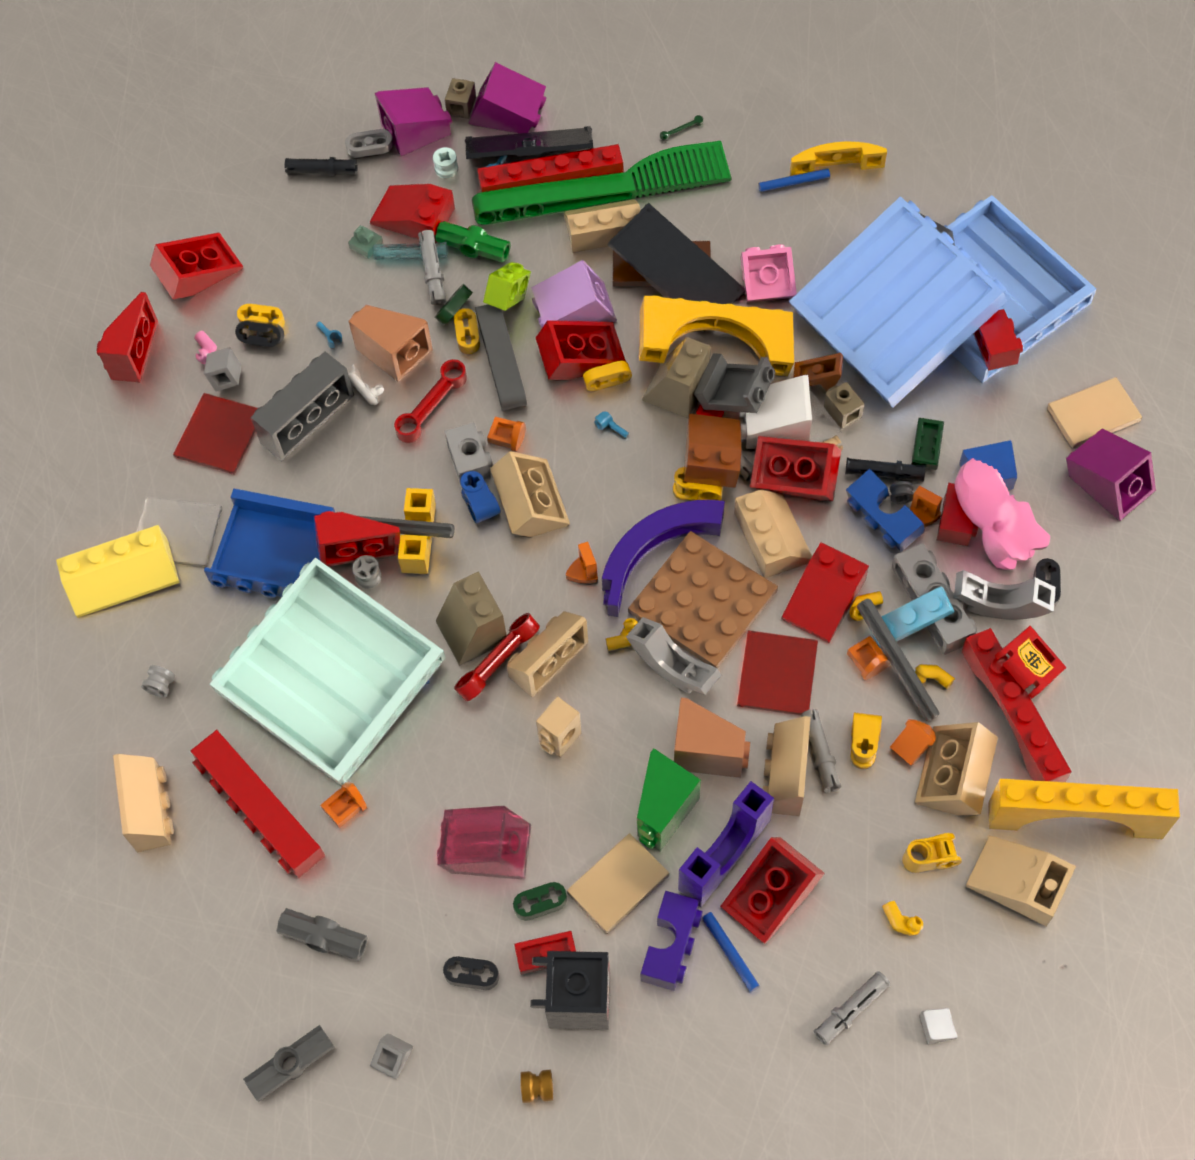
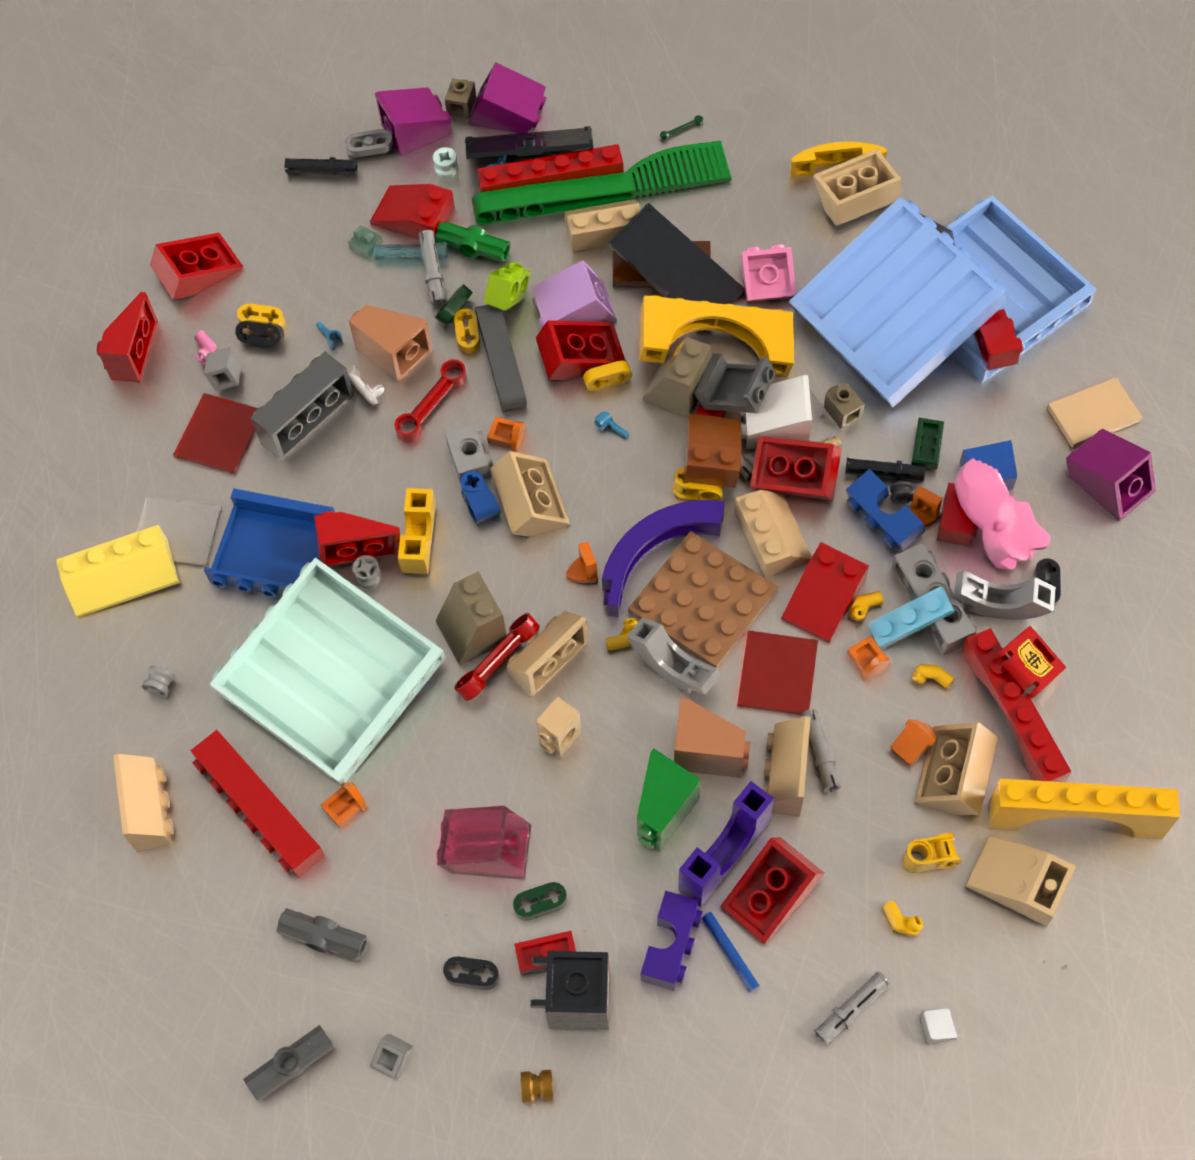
(419, 528): dark grey axle -> none
(618, 883): tan tile -> none
(794, 180): blue bar -> none
(821, 370): dark orange slope -> none
(857, 187): none -> tan slope
(865, 736): yellow piece -> none
(898, 660): dark grey axle -> none

